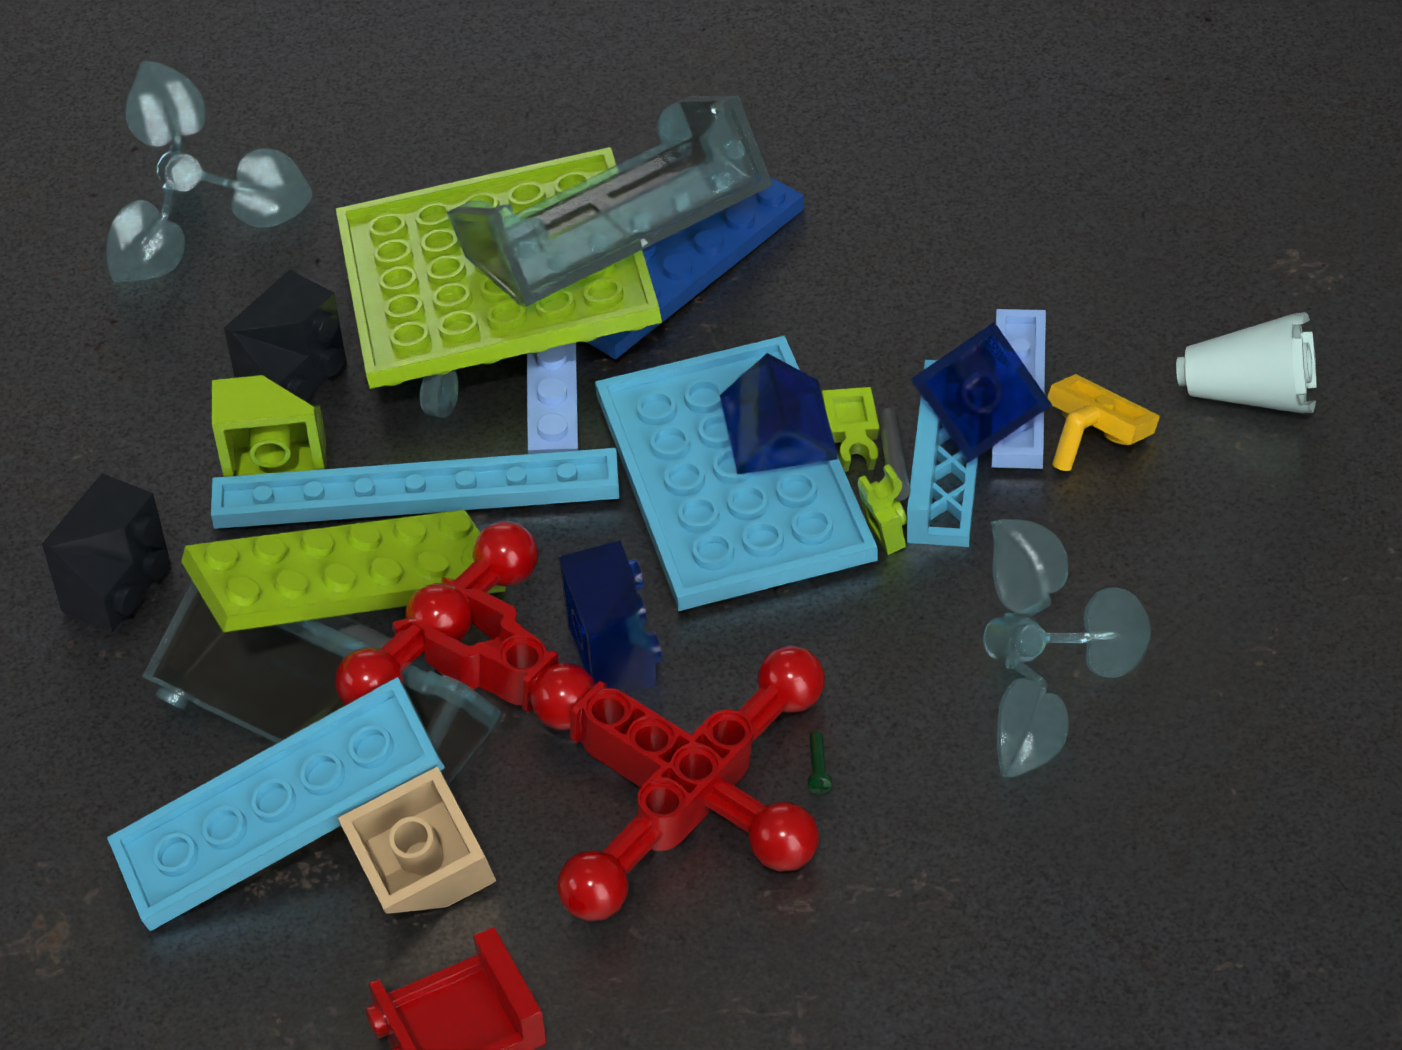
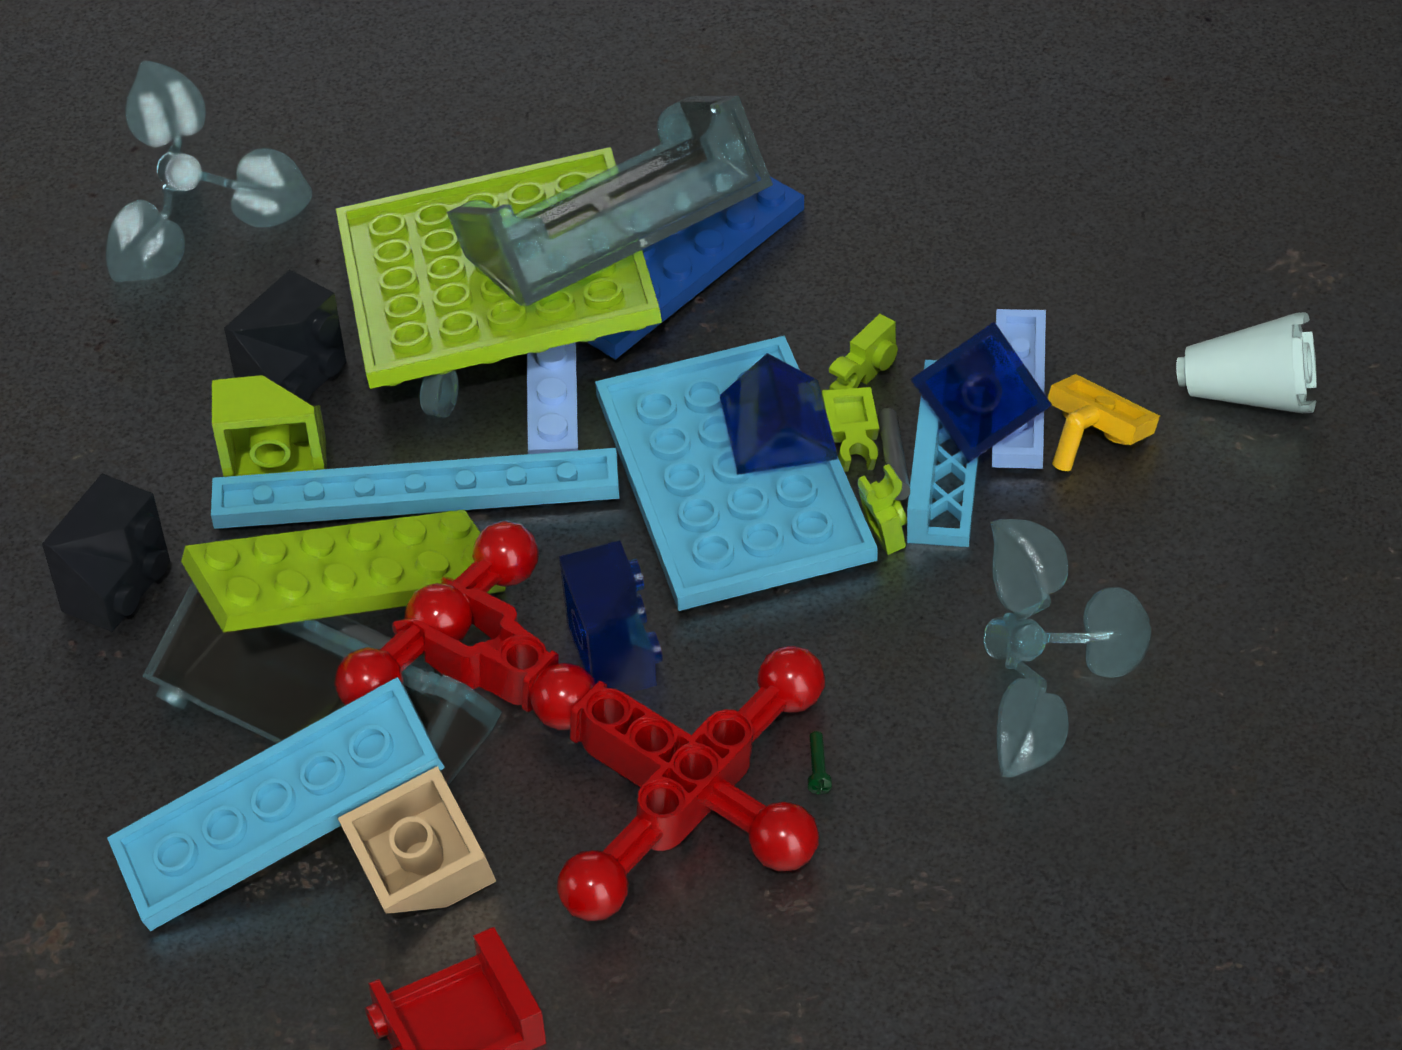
(869, 353): none -> lime plate

